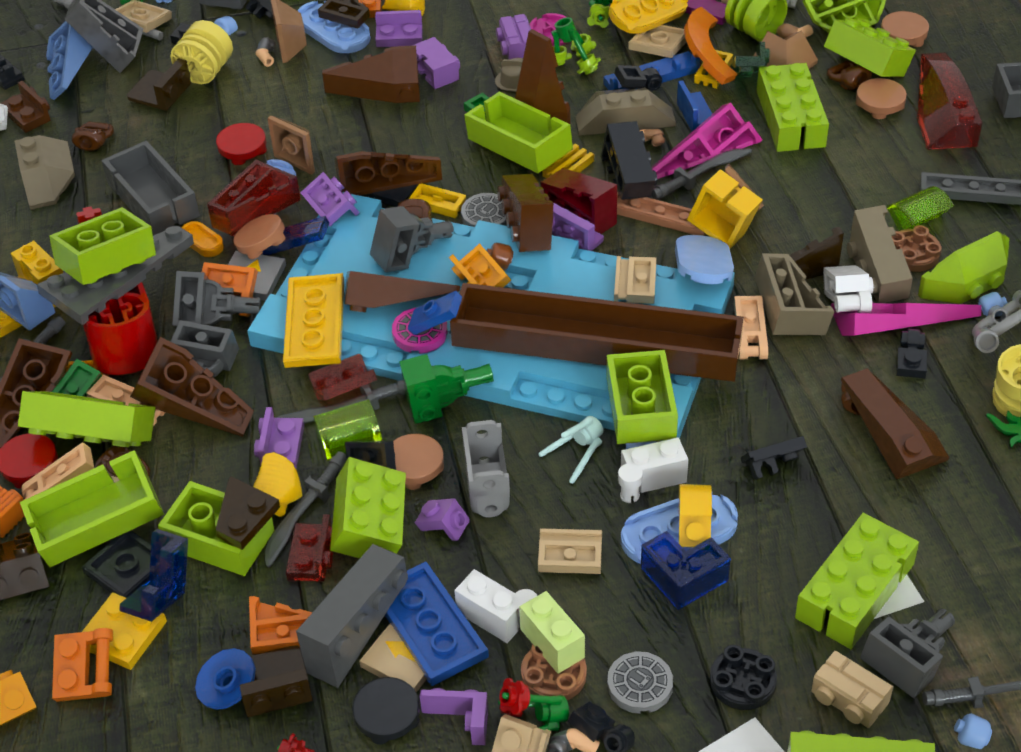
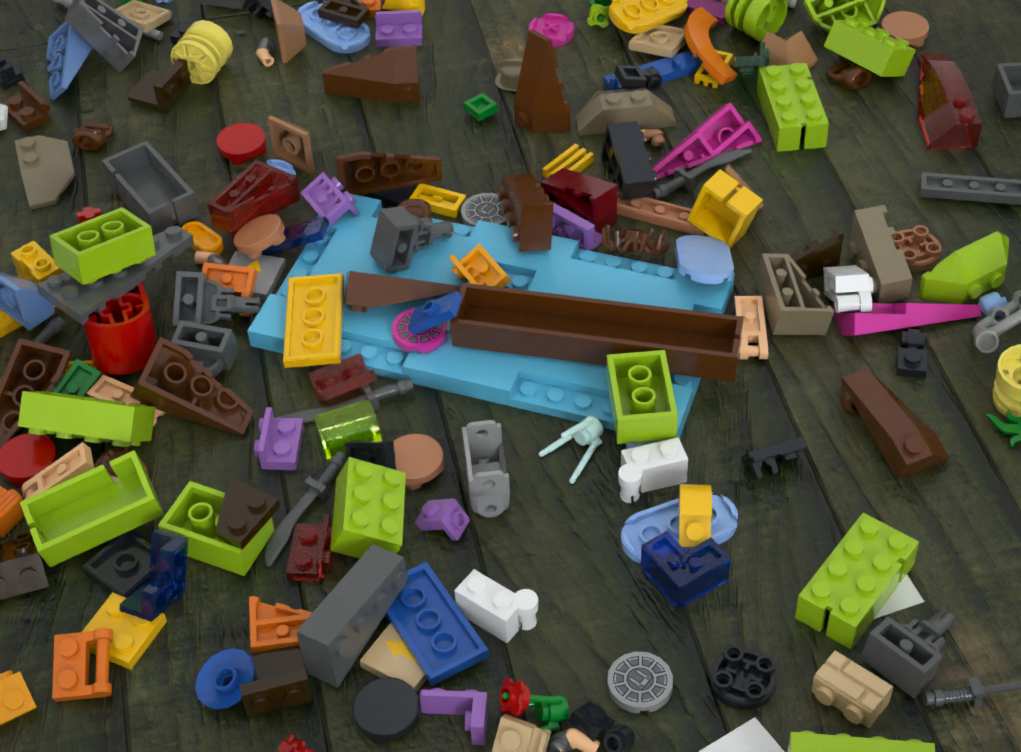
(209, 257): none -> arm
(227, 23): light blue piece -> none
(279, 479): yellow hair -> none
(437, 63): medium lavender brick -> none
(437, 386): green brick -> none
(501, 254): dark orange piece -> none
(513, 35): medium lavender brick -> none
(519, 132): lime piece -> none
(545, 681): nougat tile -> none
(552, 632): yellowish green brick -> none
(570, 551): tan plate -> none
(581, 45): plant -> none
(634, 241): none -> reddish brown animal
(635, 279): tan plate -> none
(692, 106): blue panel -> none
(786, 30): medium nougat arm -> none
(881, 97): nougat tile -> none
(919, 207): clear neon green brick -> none
(973, 731): light blue piece -> none

